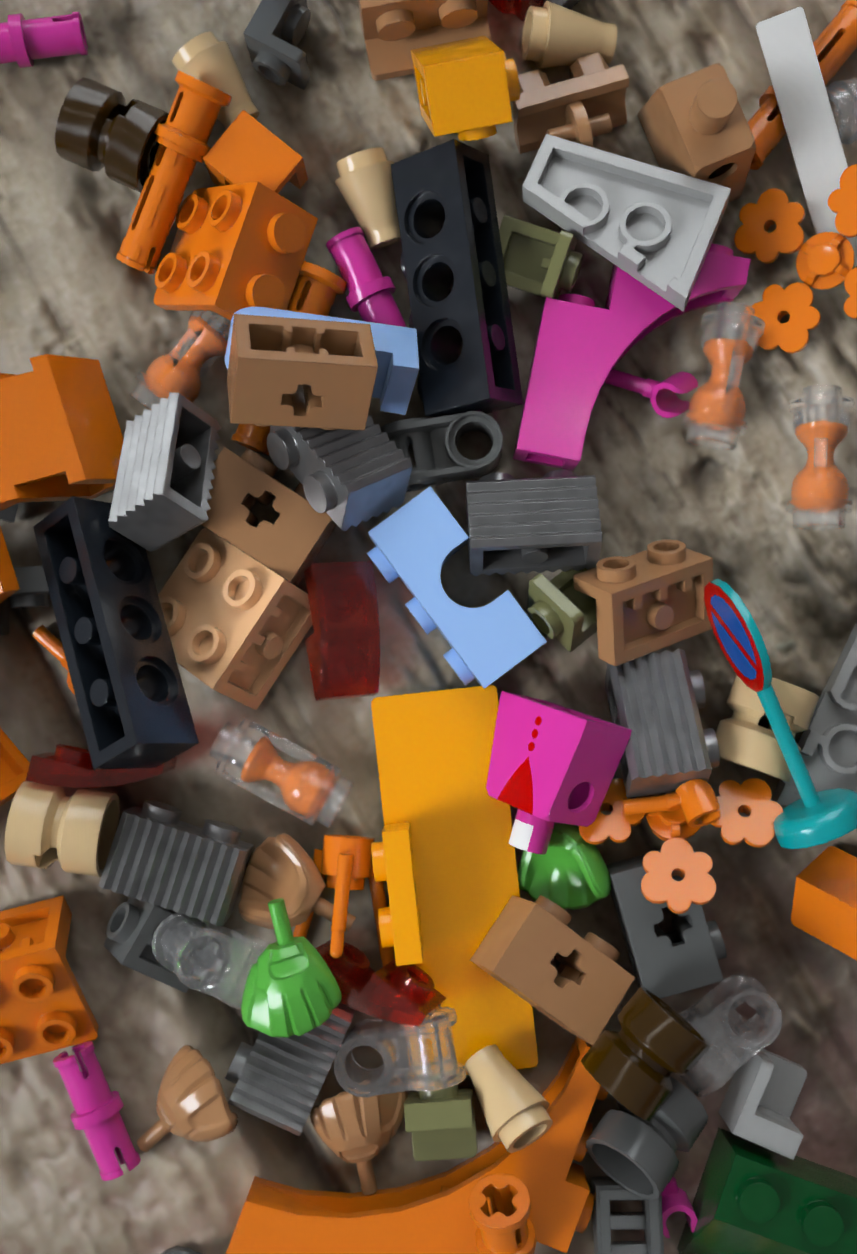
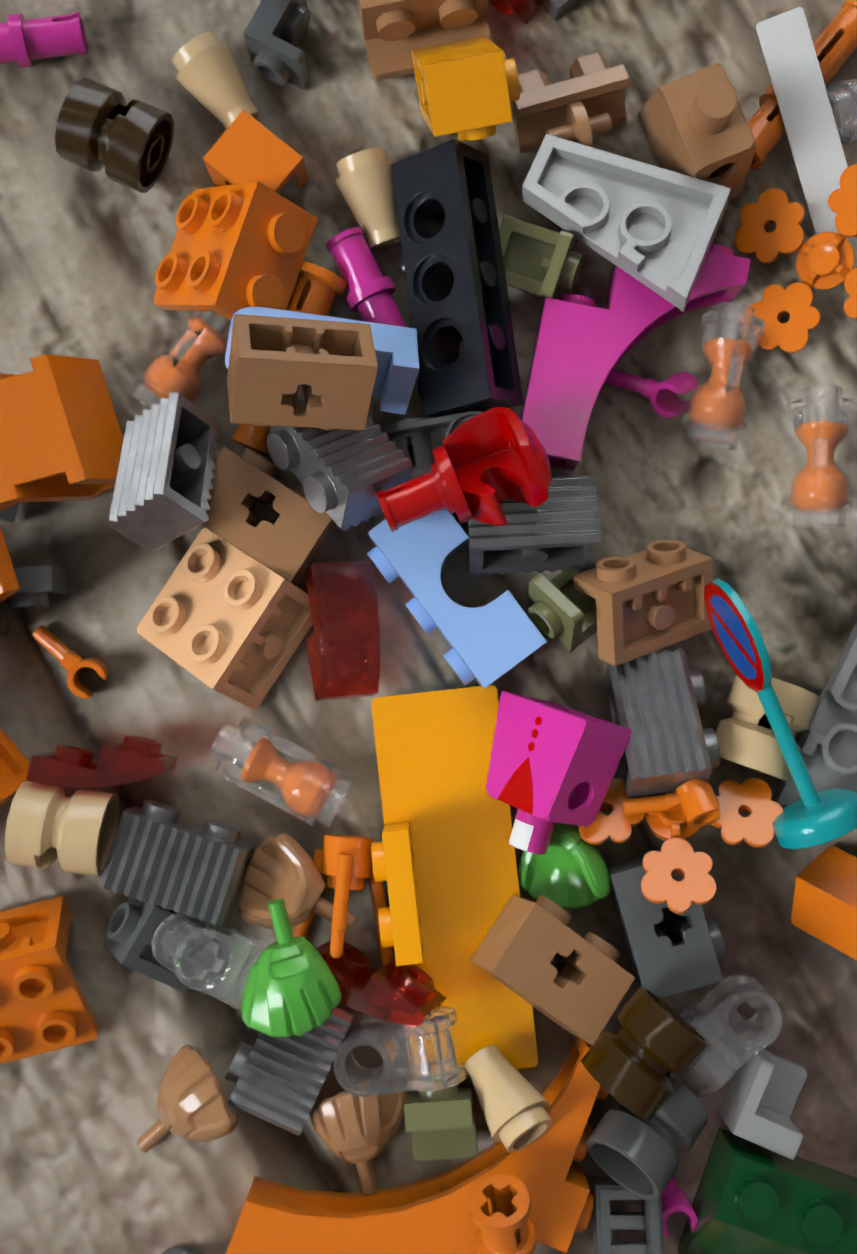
(97, 1110): dark pink pin -> none
(114, 639): black brick -> none
(181, 145): orange pin -> none
(474, 470): none -> red piece
(559, 36): tan cone -> none

